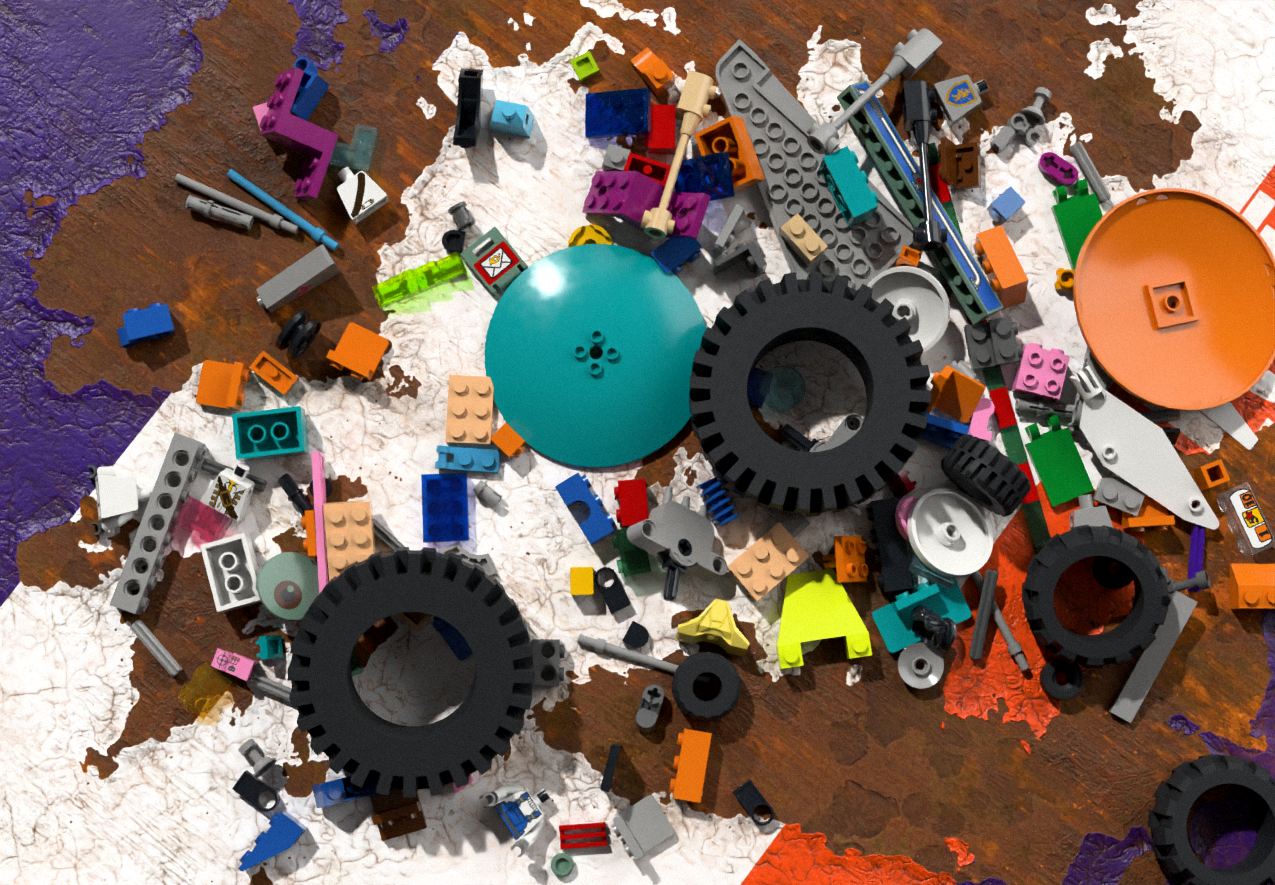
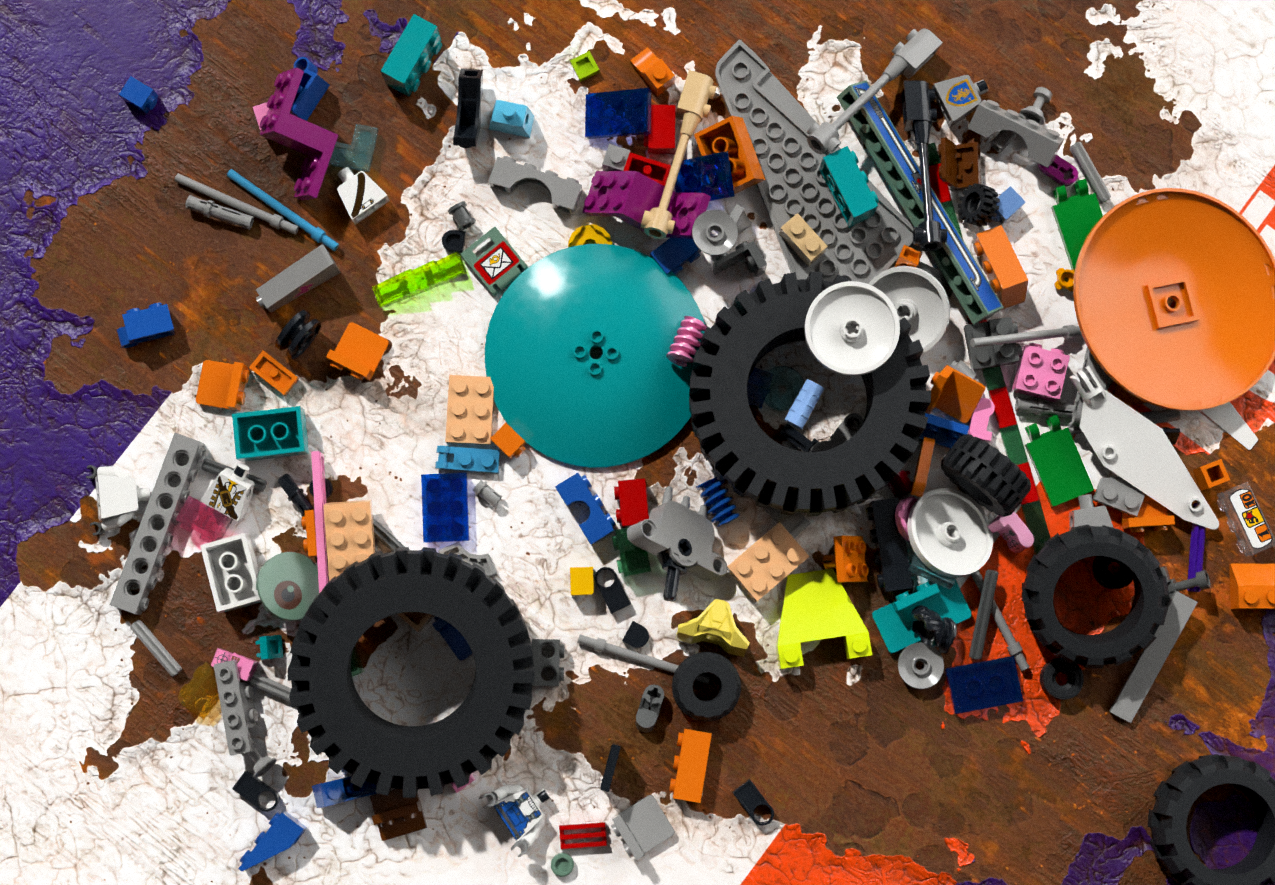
(139, 95): none -> blue brick
(236, 707): none -> light grey bracket
(411, 55): none -> teal brick
(509, 175): none -> light grey arch
(685, 341): none -> bright pink piece
(720, 222): none -> light grey dish
(804, 404): none -> light blue axle
(852, 328): none -> white dish
(922, 467): none -> orange beam
(984, 684): none -> clear blue plate
(986, 209): none -> black tyre
(1013, 531): none -> bright pink leg
(1041, 143): none -> light grey arch
(1066, 332): none -> light grey bar

